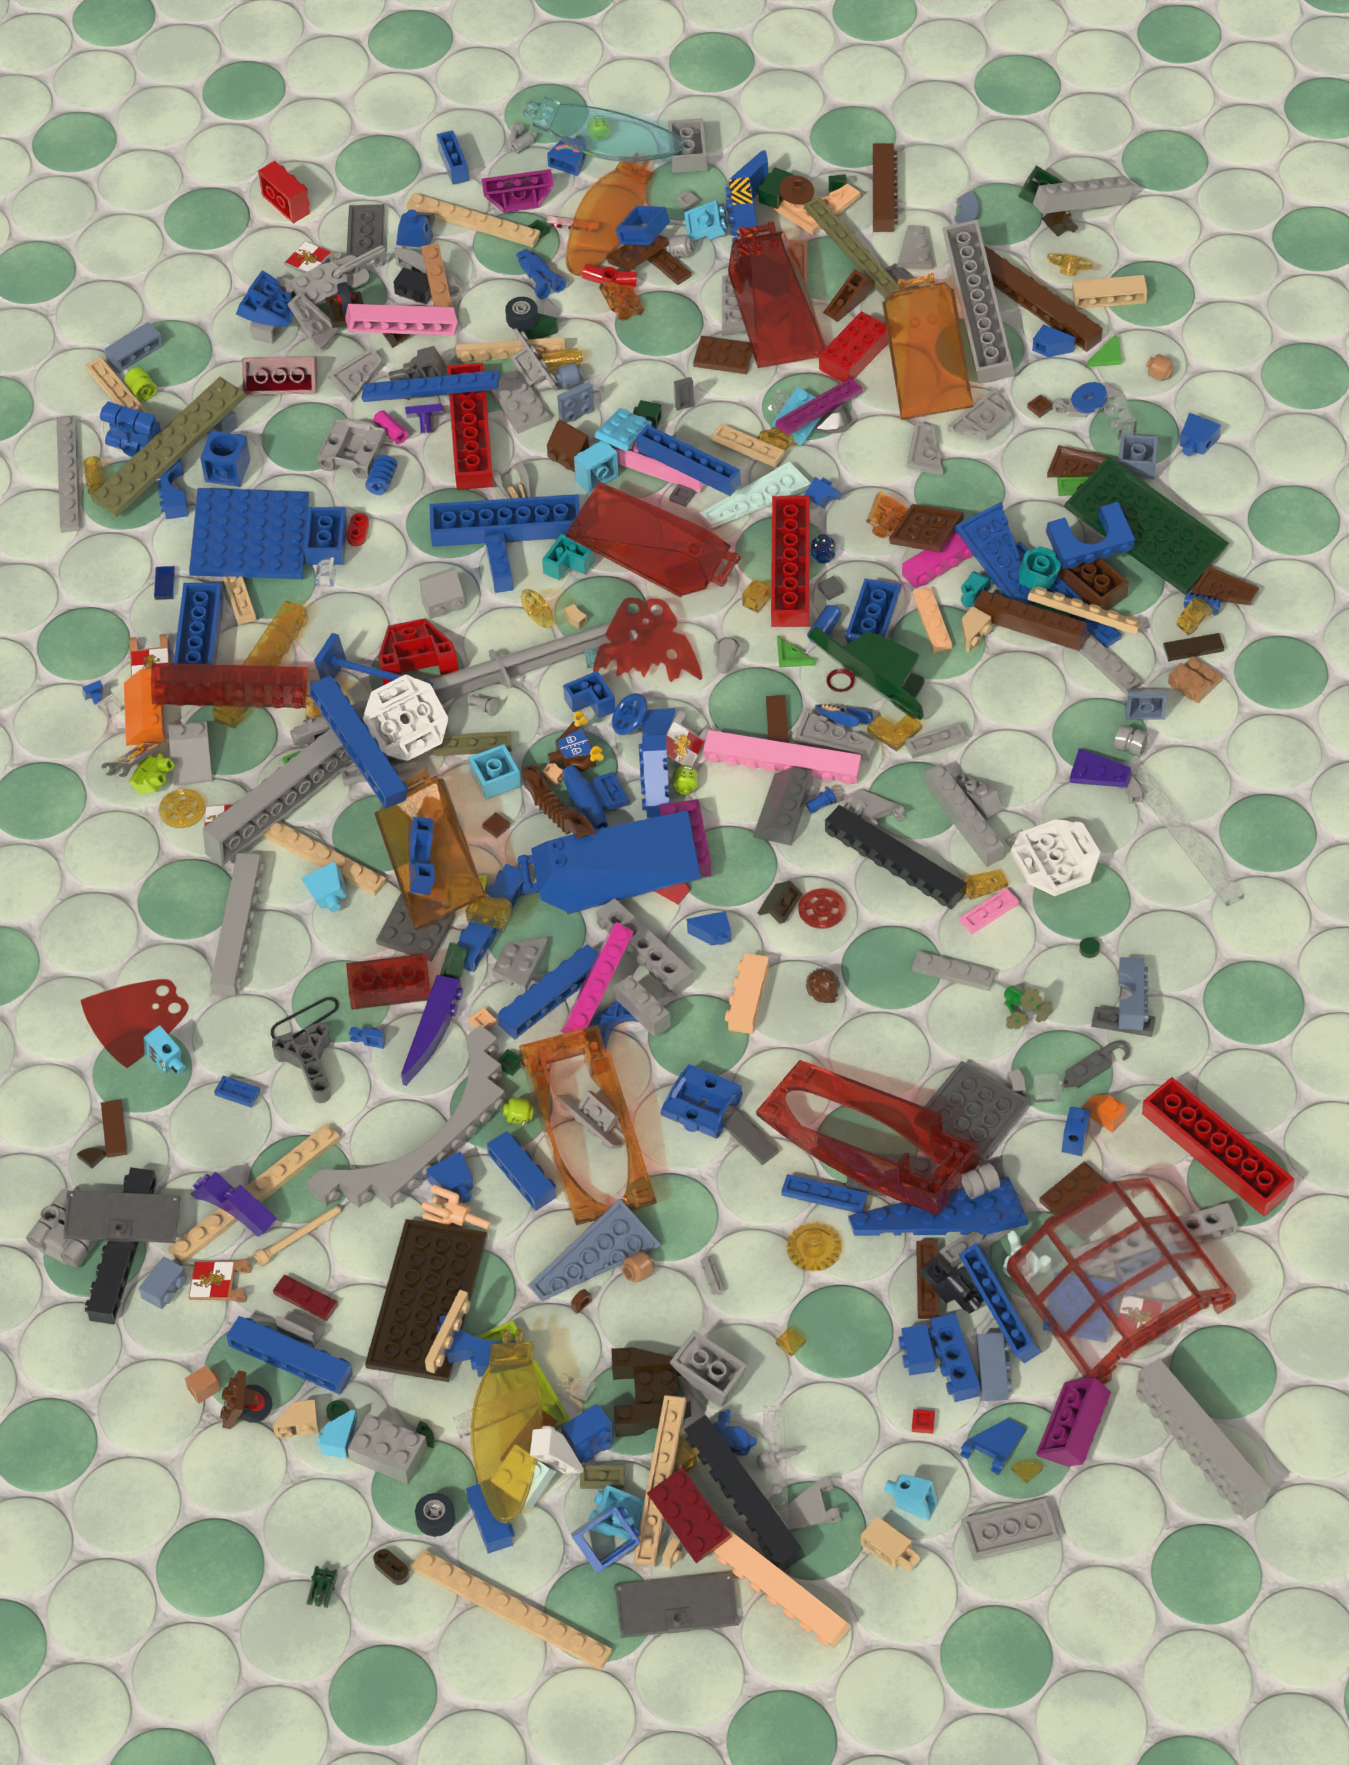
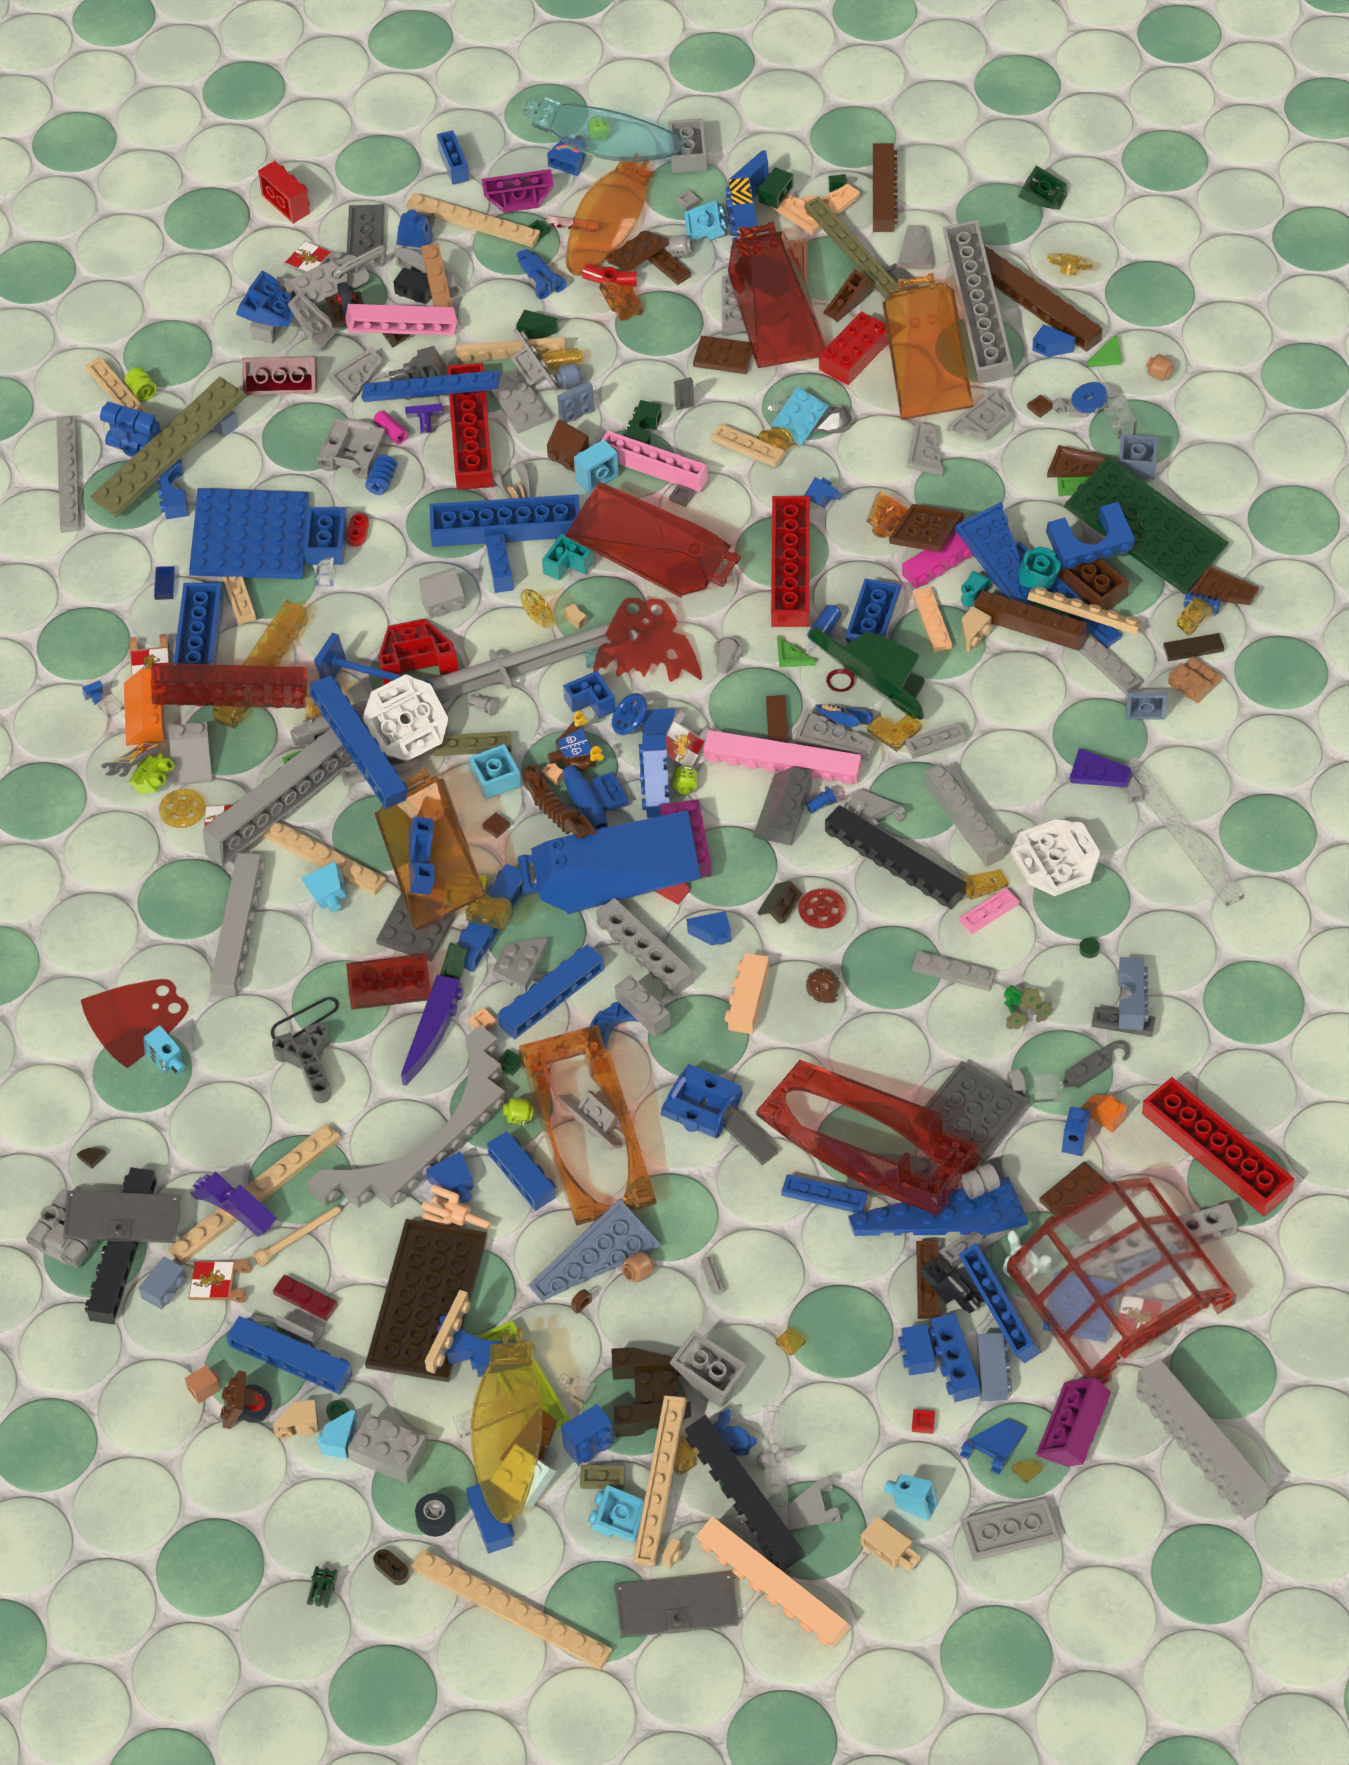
(93, 473): clear yellow brick -> none
(114, 1128): reddish brown tile -> none
(133, 347): sand blue brick -> none
(225, 458): blue brick -> none
(237, 1091): blue plate -> none
(370, 1037): blue plate -> none
(423, 1429): dark green tile -> none
(521, 313): black wheel -> none
(523, 141): light grey plant -> none
(554, 1450): white slope -> none
(596, 381): clear tile -> none
(598, 978): dark pink brick -> none
(600, 1564): window -> none
(622, 429): medium azure plate -> none
(631, 231): blue window -> none
(688, 460): blue brick -> none
(689, 1515): dark red plate -> none
(756, 595): clear yellow brick -> none
(780, 482): light aqua wing -> none
(796, 190): reddish brown piece -> none
(810, 1256): clear yellow gear -> none
(818, 406): magenta tile -> none
(823, 549): clear blue head -> none
(830, 588): dark grey tile -> none
(968, 208): sand blue tile -> none
(981, 795): light grey slope -> none
(1060, 222): dark brown brick -> none
(1083, 194): light grey brick -> none
(1109, 292): tan brick -> none
(1129, 740): light grey wheel -> none
(1199, 435): blue torso -> none

